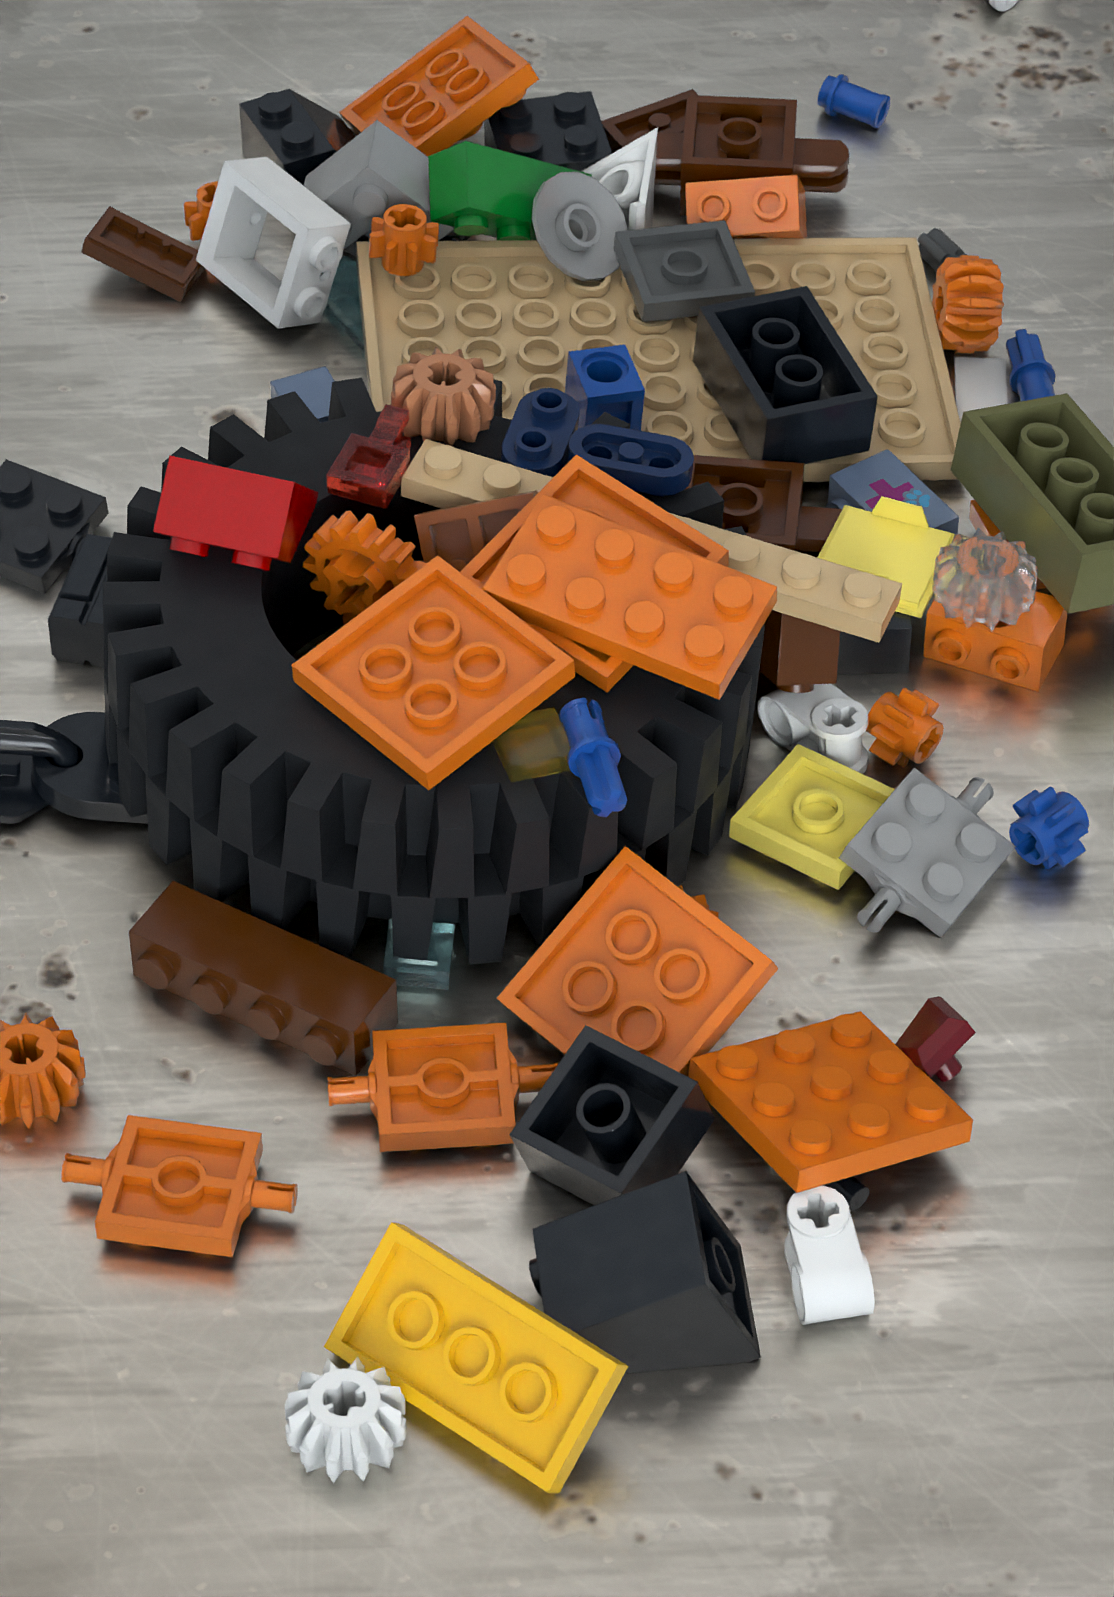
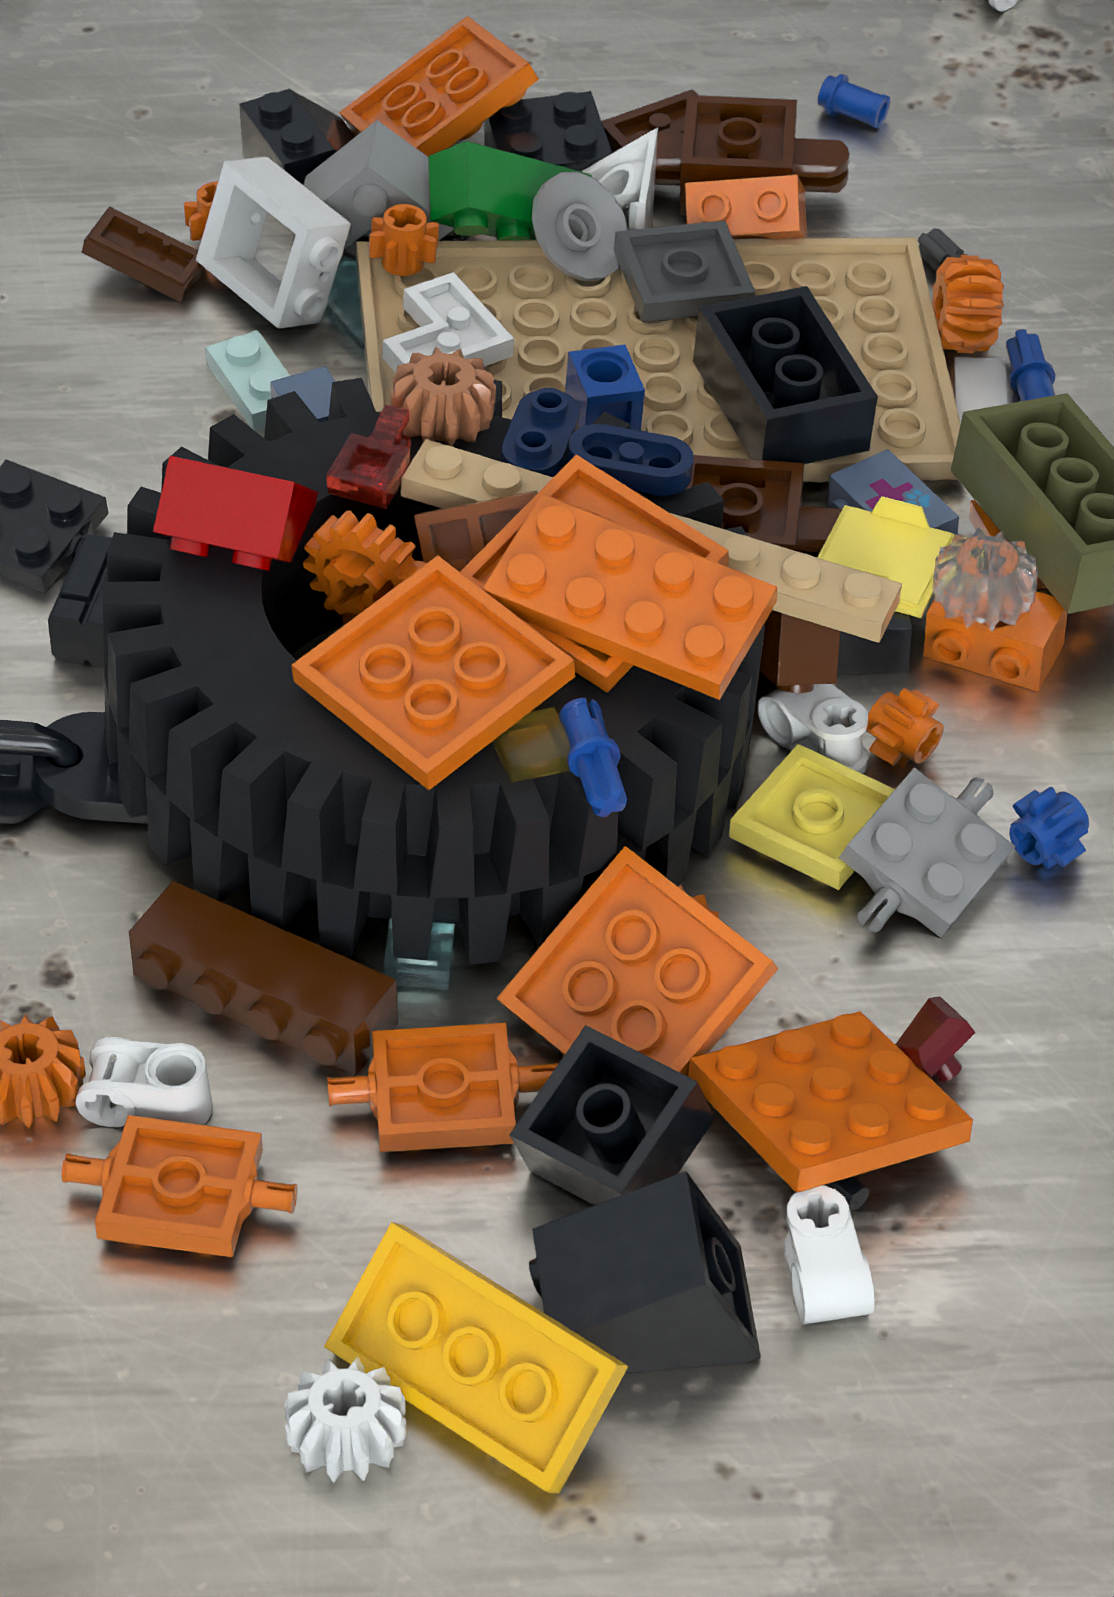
(145, 1082): none -> white piece
(245, 371): none -> light aqua plate
(449, 320): none -> white plate

